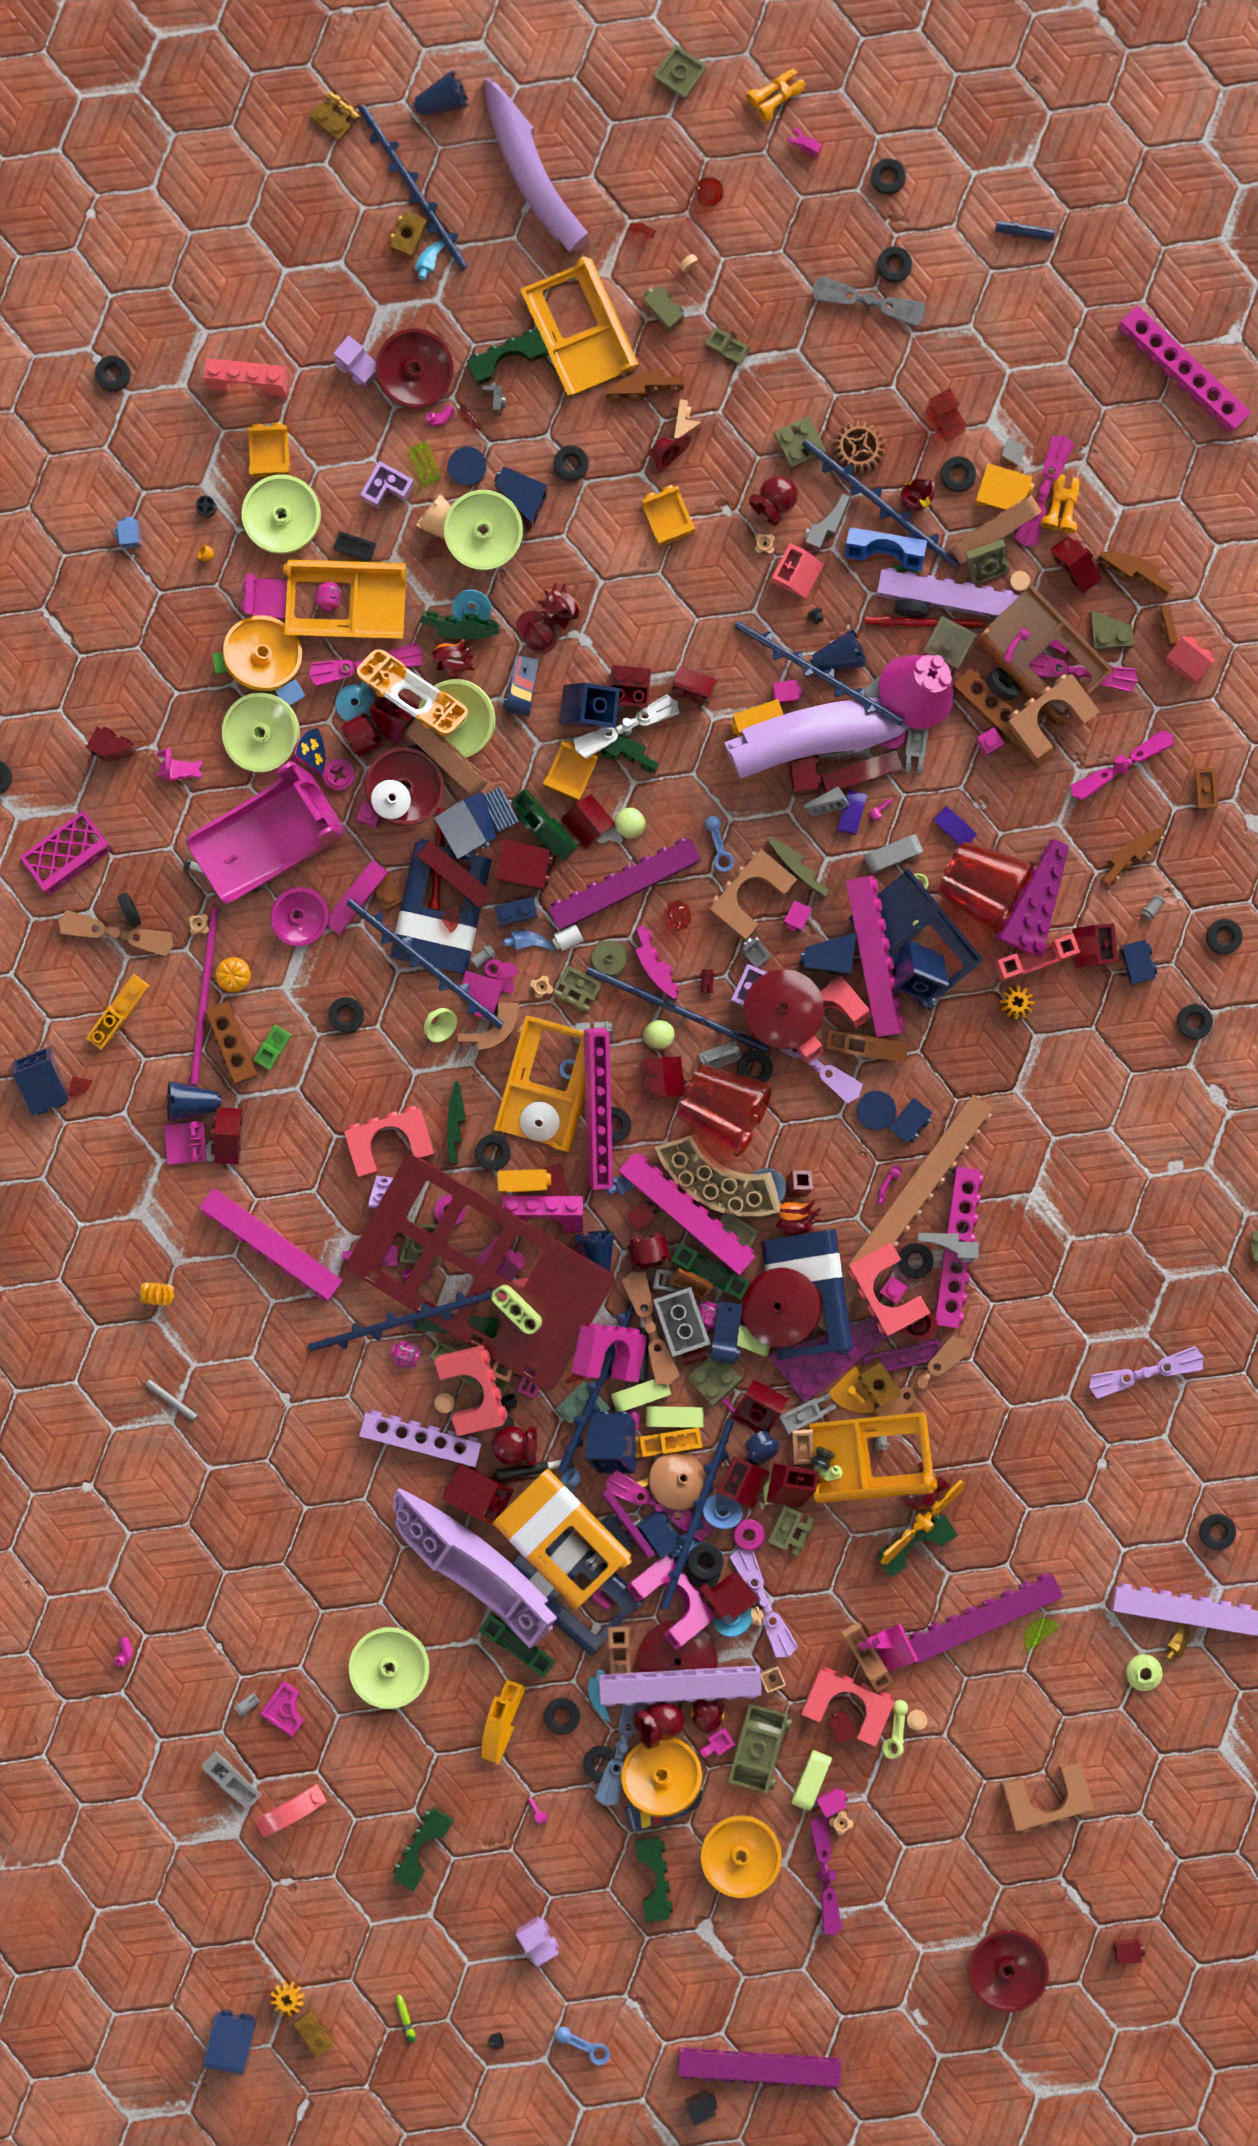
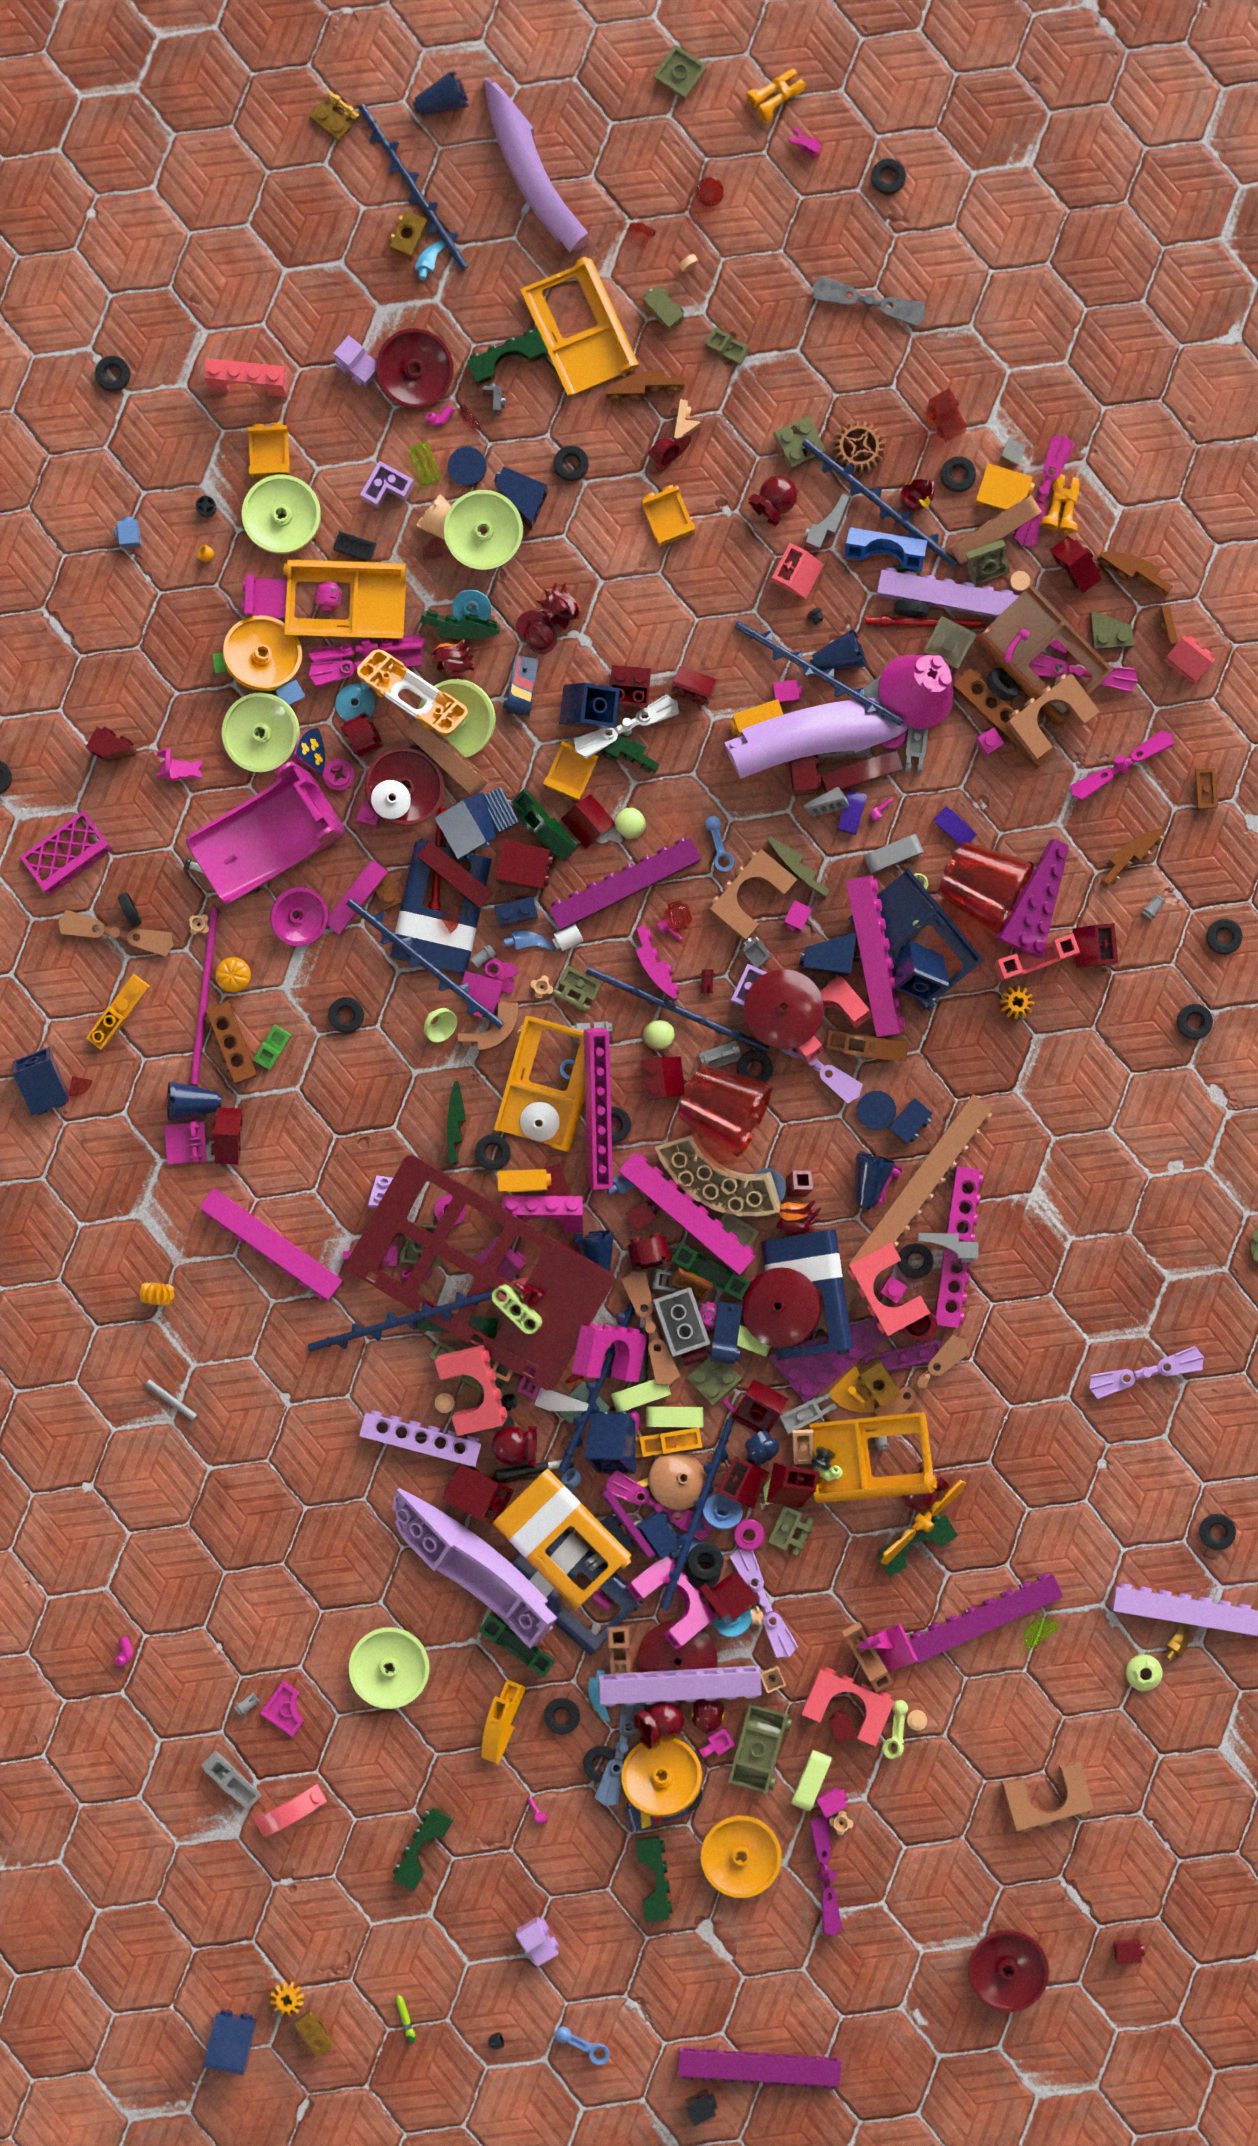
(326, 653): none -> dark pink piece
(361, 1137): coral arch -> none
(390, 718): dark red slope -> none
(405, 1354): dark pink head -> none
(528, 1294): none -> dark red piece
(555, 1401): none -> white sticker
(609, 957): olive piece -> none
(663, 926): none -> dark pink hand
(764, 548): light nougat plate -> none
(870, 1178): none -> dark blue cone
(889, 275): black tyre -> none
(1016, 229): dark blue pin -> none
(1138, 962): dark blue brick -> none
(1182, 358): dark pink brick -> none

